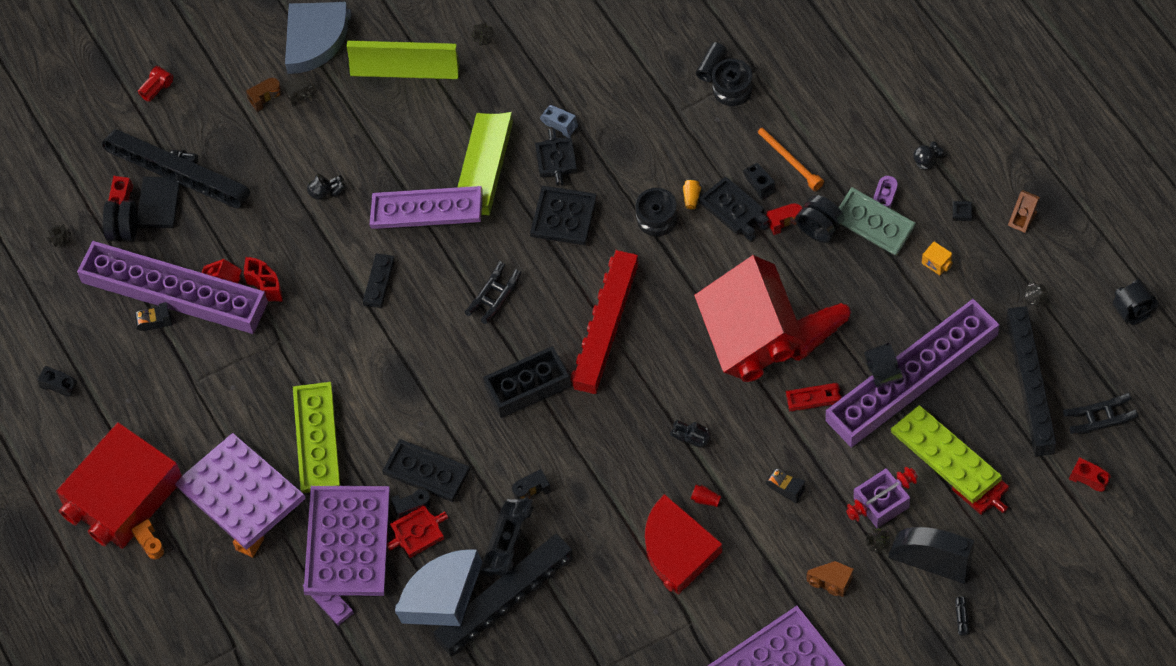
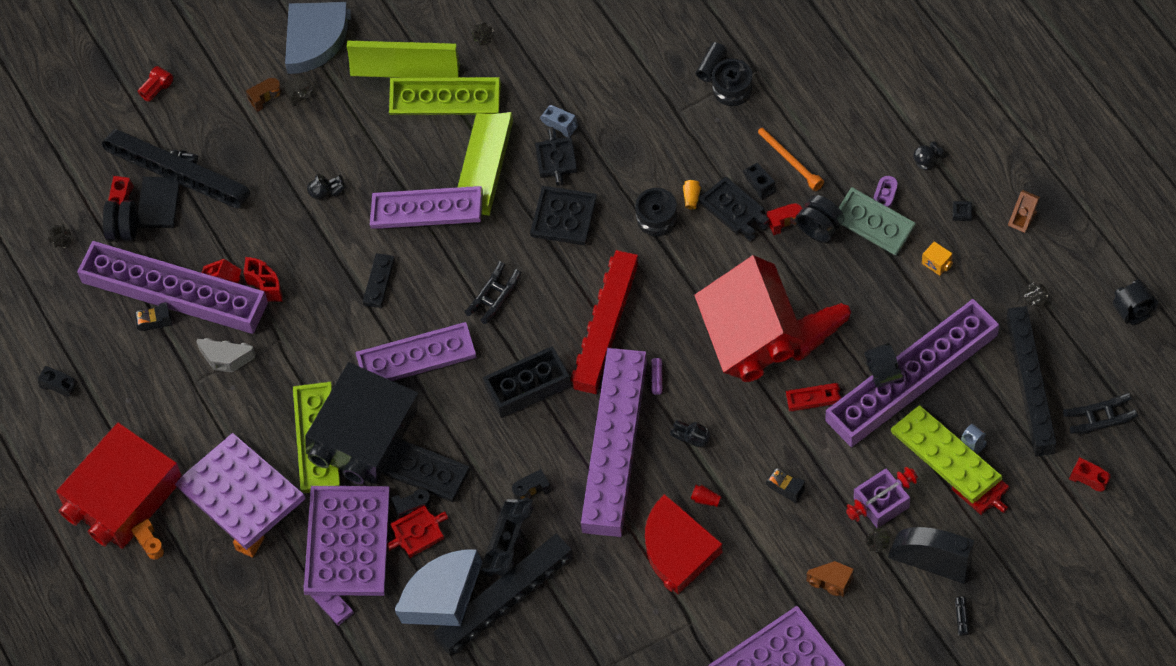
(225, 355): none -> light grey slope
(360, 424): none -> black brick
(419, 353): none -> medium lavender plate
(444, 96): none -> lime arch
(614, 442): none -> medium lavender brick
(657, 376): none -> medium lavender axle
(974, 438): none -> sand blue leg

